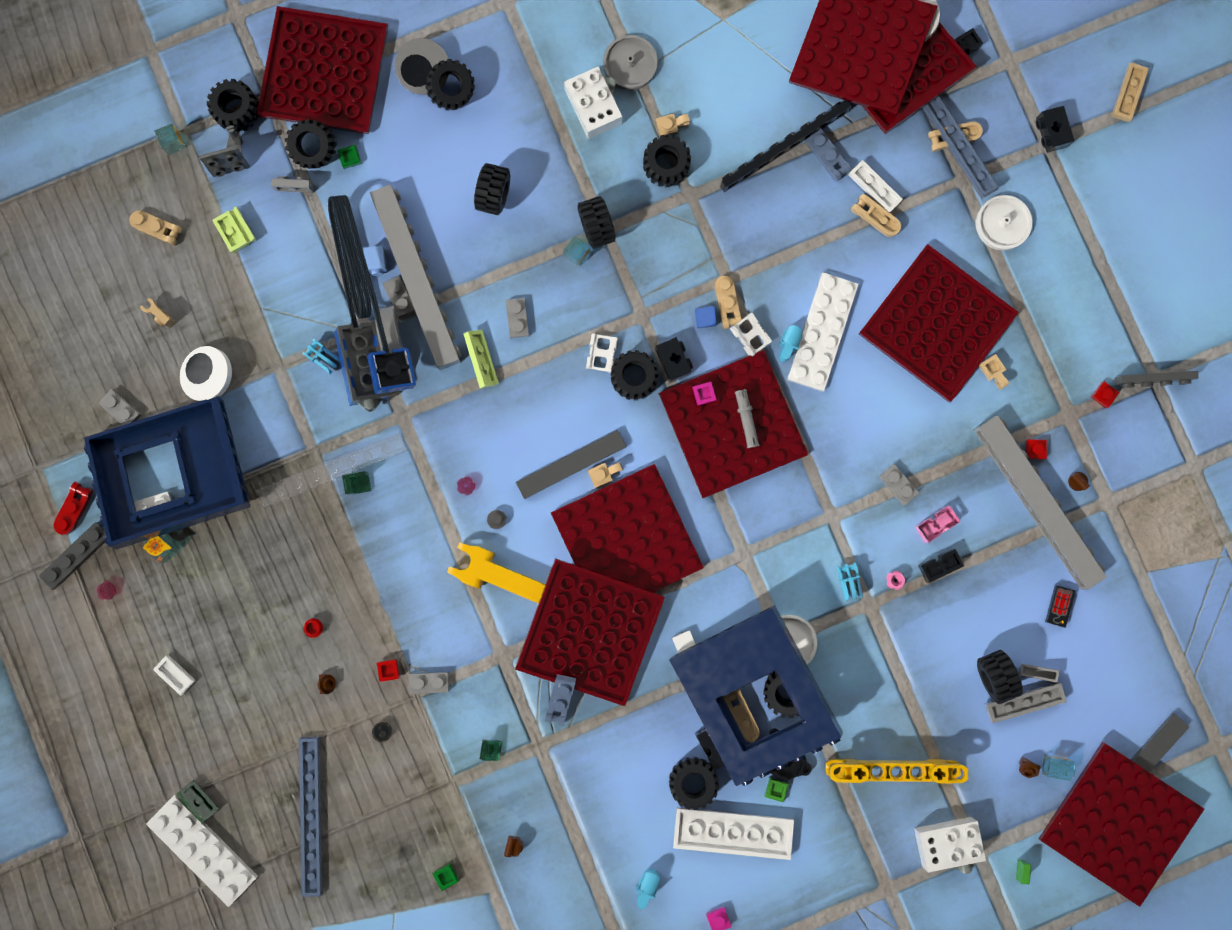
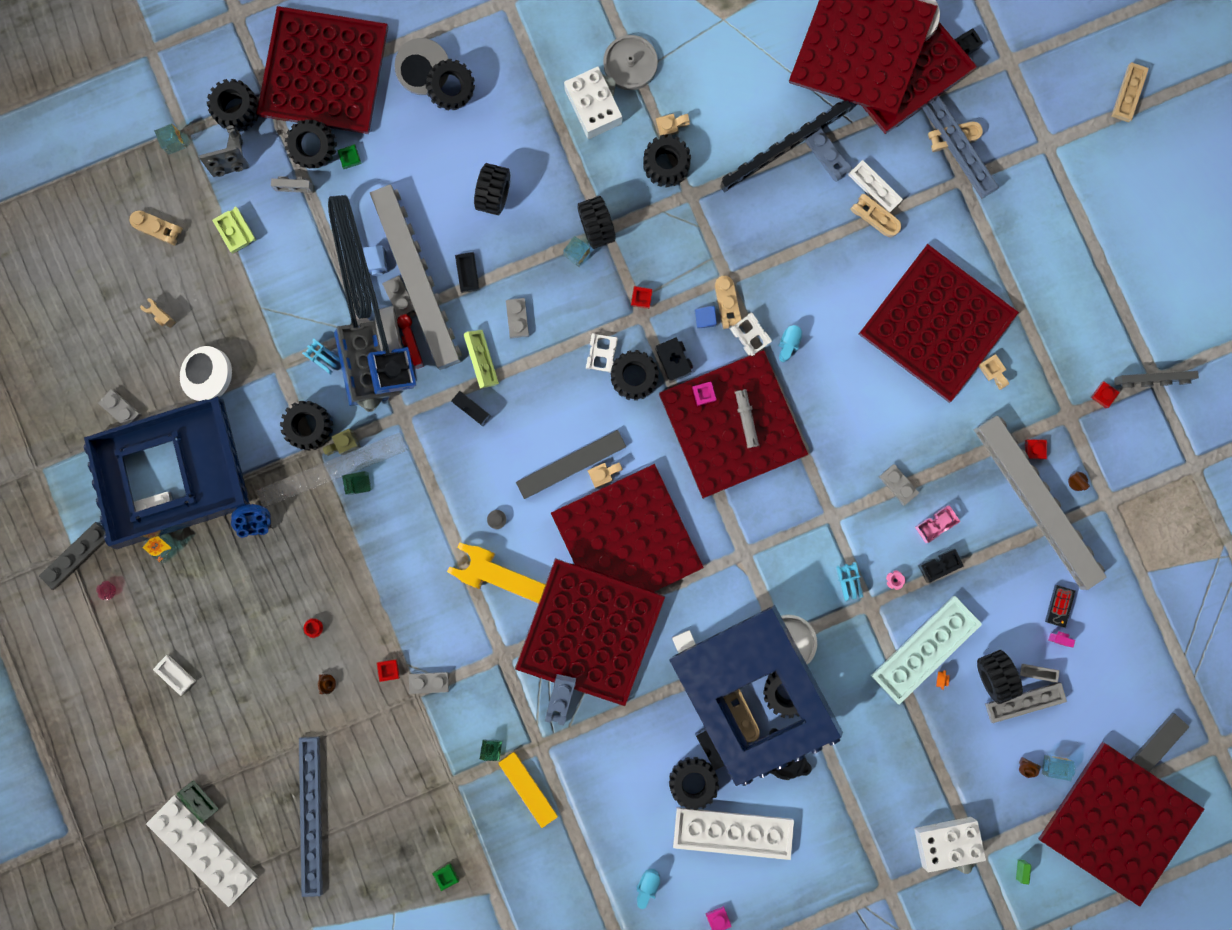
(72, 509): red plate -> none
(251, 520): none -> blue tile
(291, 421): none -> black tyre
(343, 443): none -> olive brick
(382, 731): tile -> none
(404, 322): none -> red plate
(466, 480): clear pink plate -> none
(467, 272): none -> black tile
(471, 408): none -> black piece
(513, 847): reddish brown plate -> none
(528, 789): none -> yellow tile
(641, 297): none -> red plate
(776, 789): bright green tile -> none
(822, 332): white plate -> none
(926, 650): none -> light aqua plate
(929, 771): yellow piece -> none
(942, 679): none -> orange plate
(1003, 222): white piece -> none
(1057, 120): black brick -> none
(1062, 639): none -> dark pink plate

